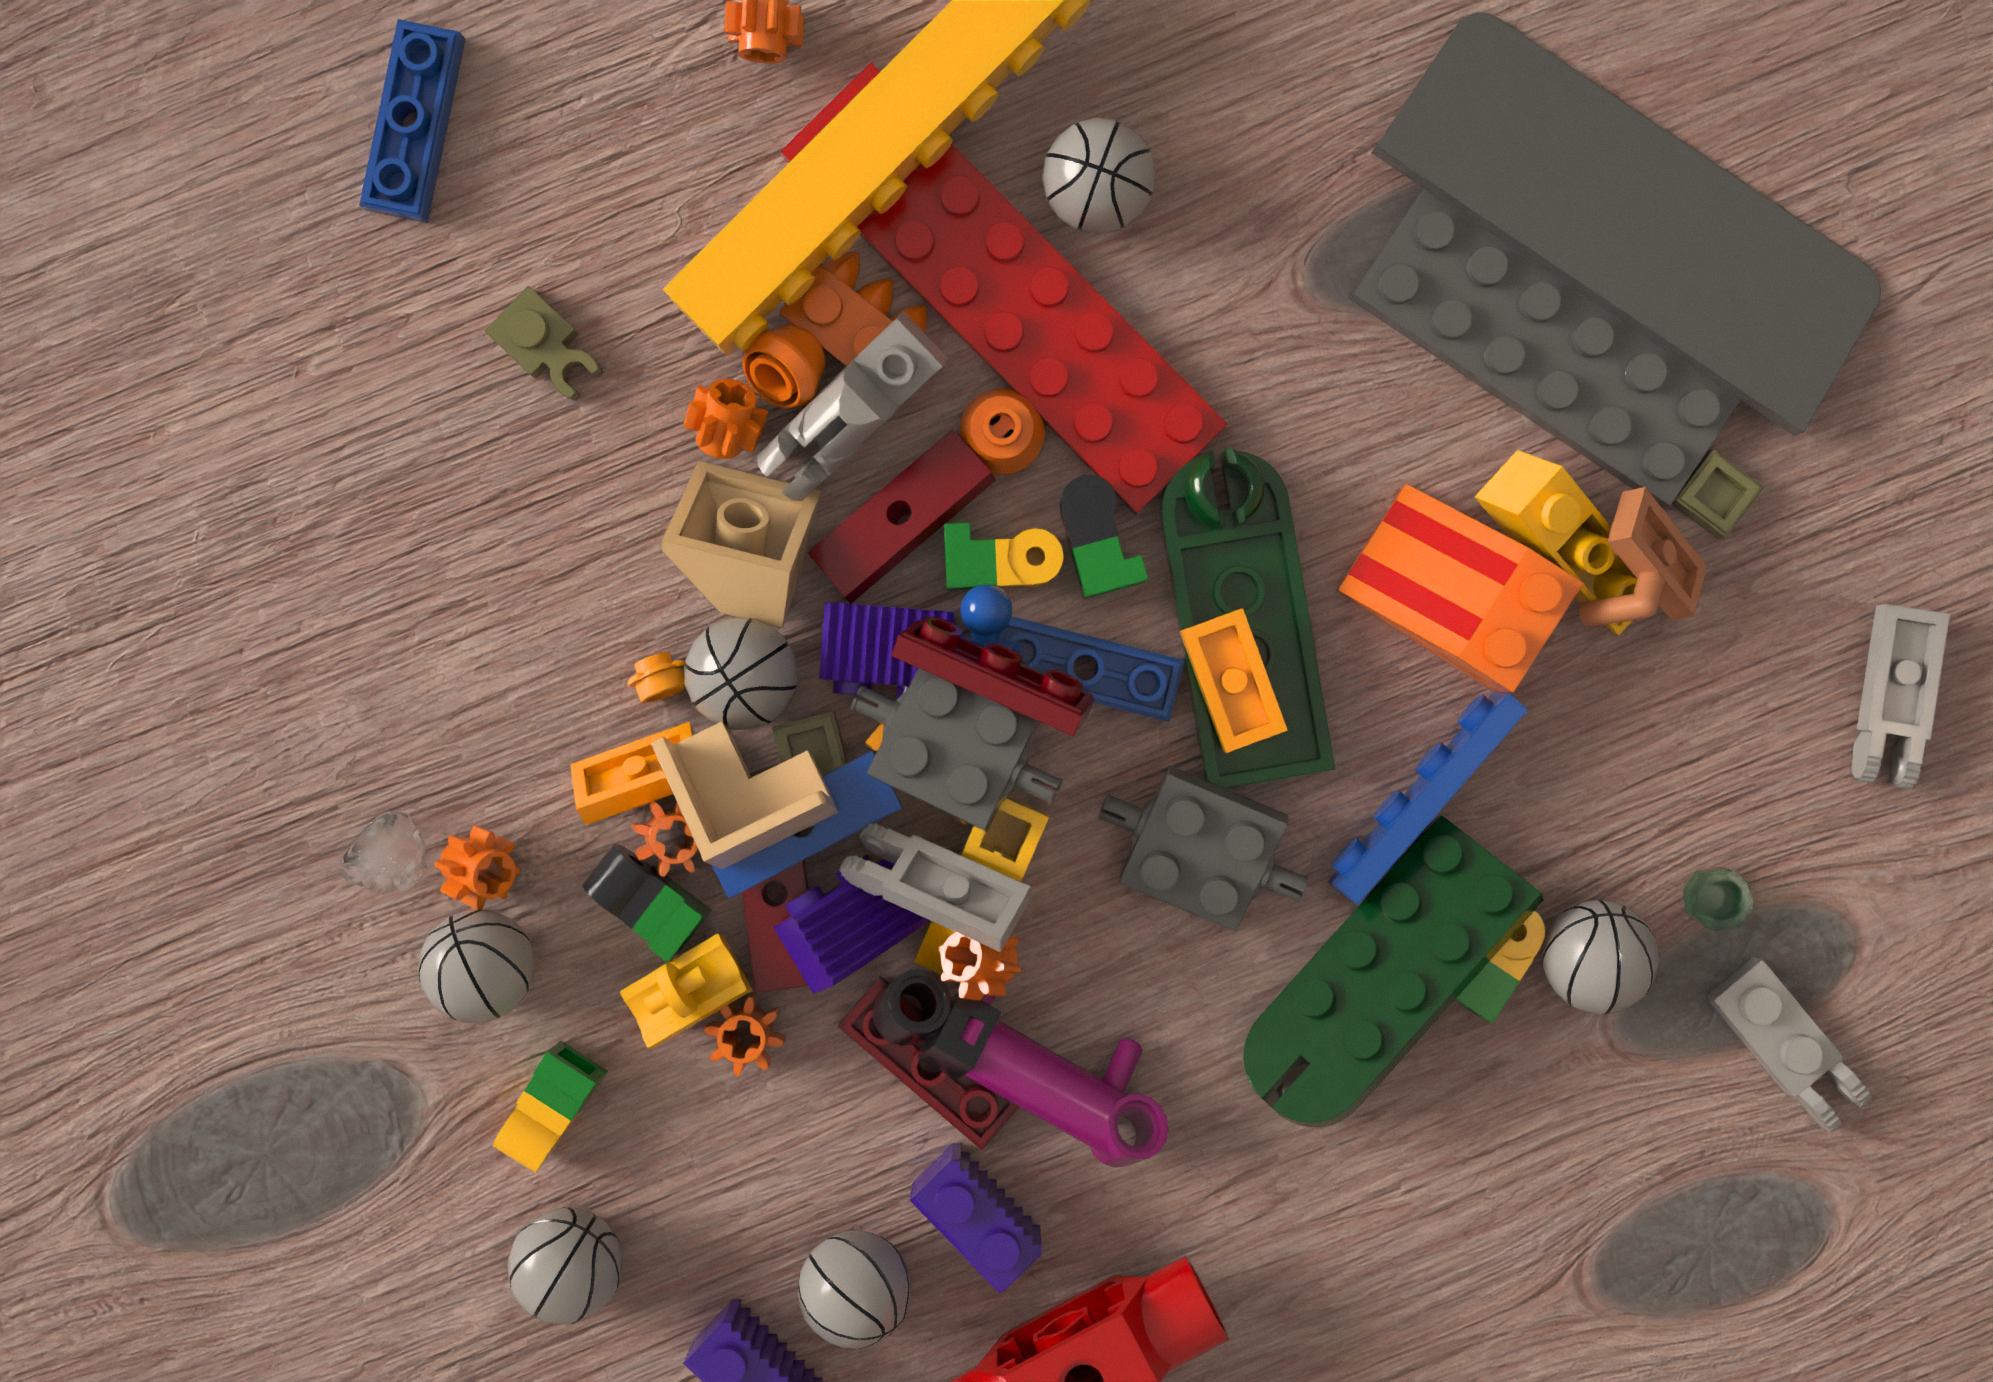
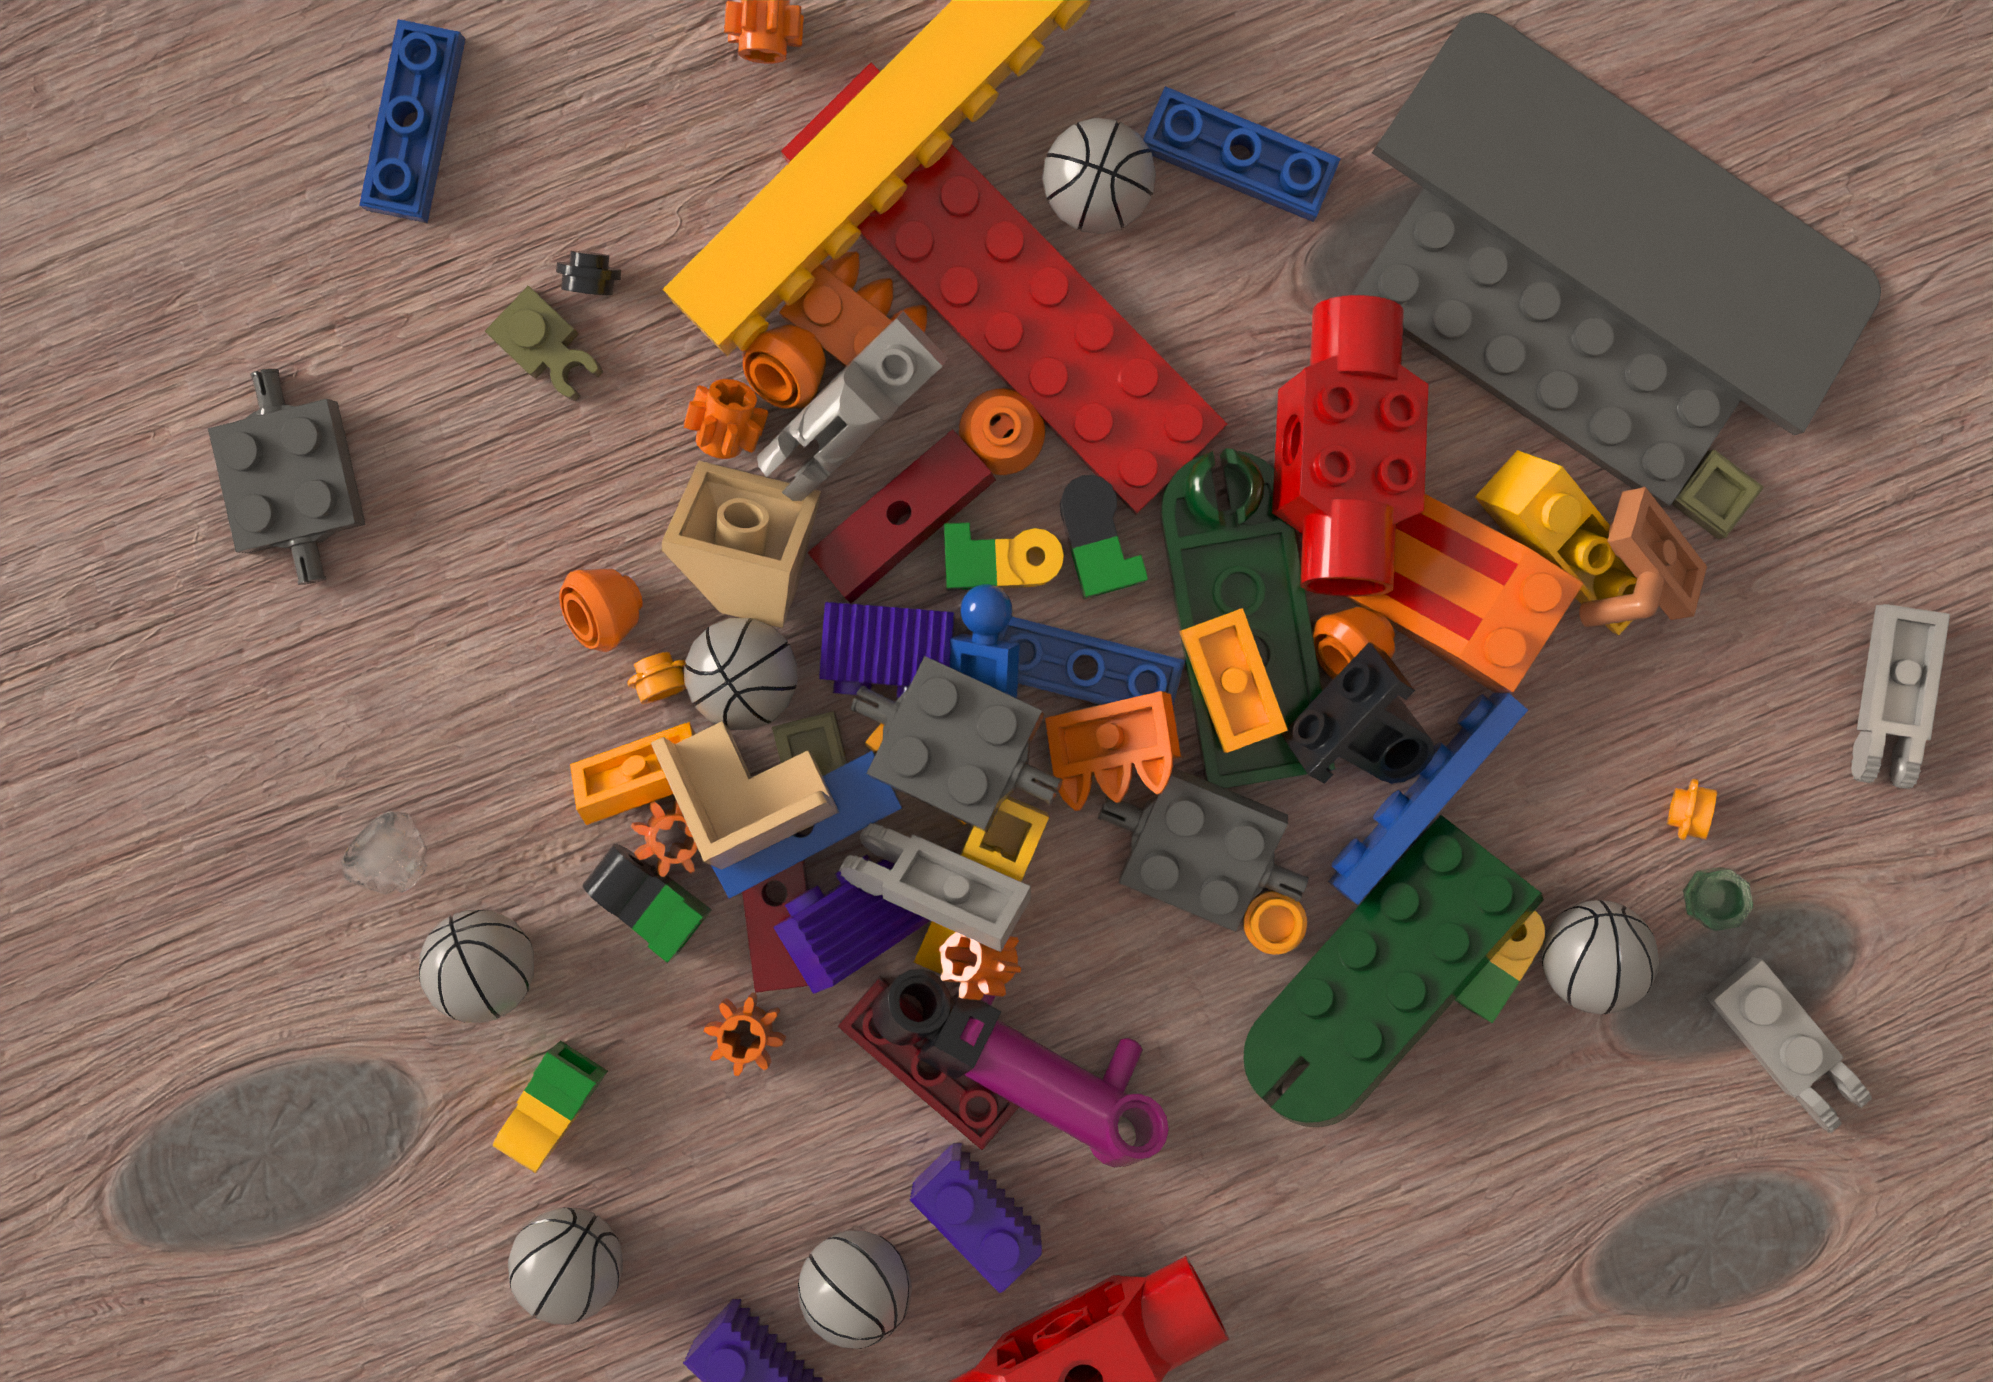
(286, 476): none -> dark grey plate
(477, 867): orange gear -> none
(588, 273): none -> black plate
(600, 607): none -> orange cone
(686, 990): yellow hips -> none
(995, 674): dark red tile -> none
(1110, 742): none -> orange plate
(1274, 923): none -> light orange plate
(1279, 168): none -> blue tile
(1345, 633): none -> orange cone
(1351, 447): none -> red brick
(1362, 723): none -> black pin
(1692, 810): none -> light orange plate

